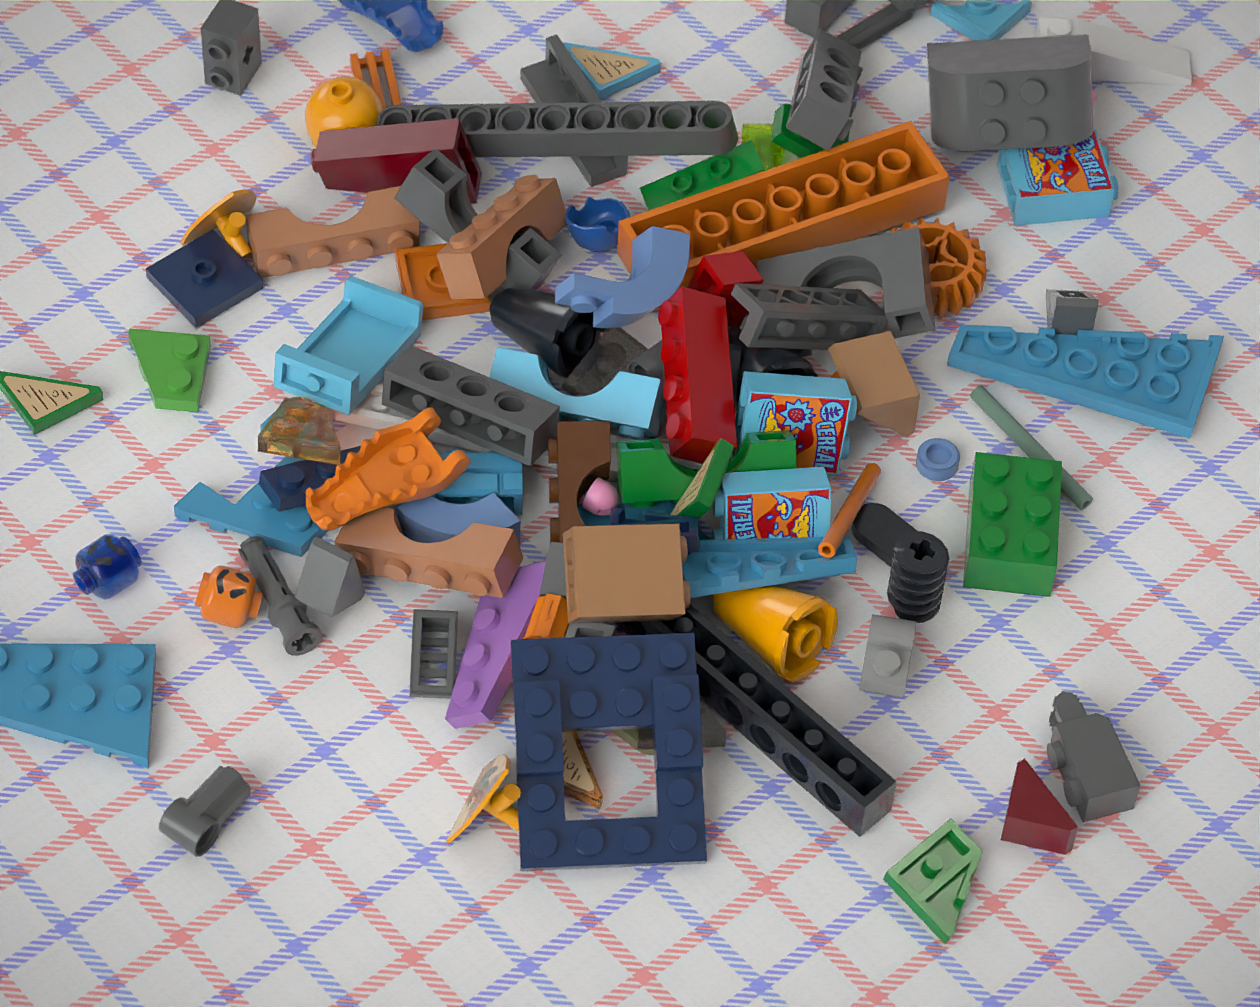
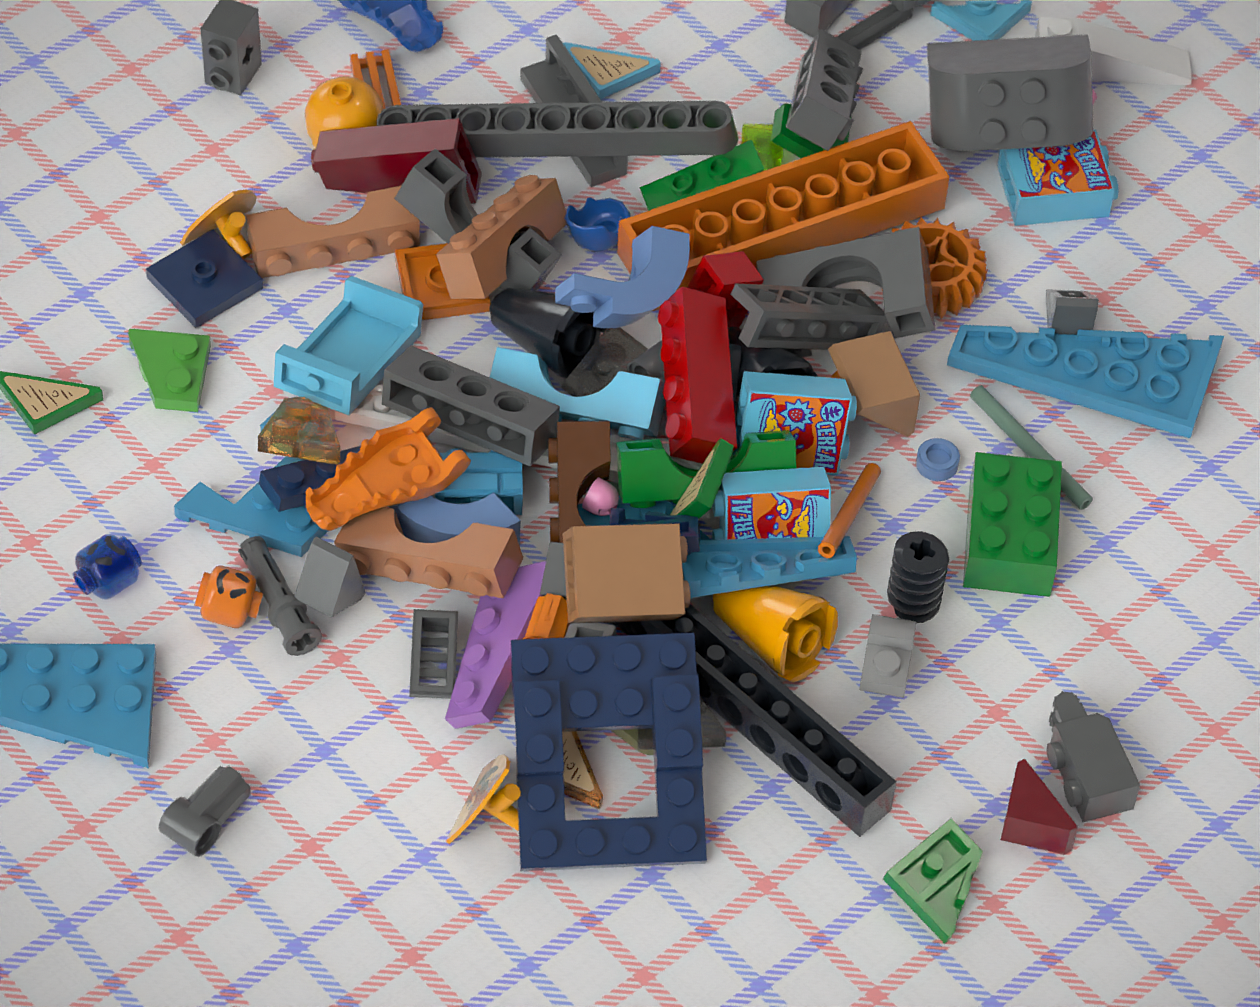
(879, 530): black tile -> none

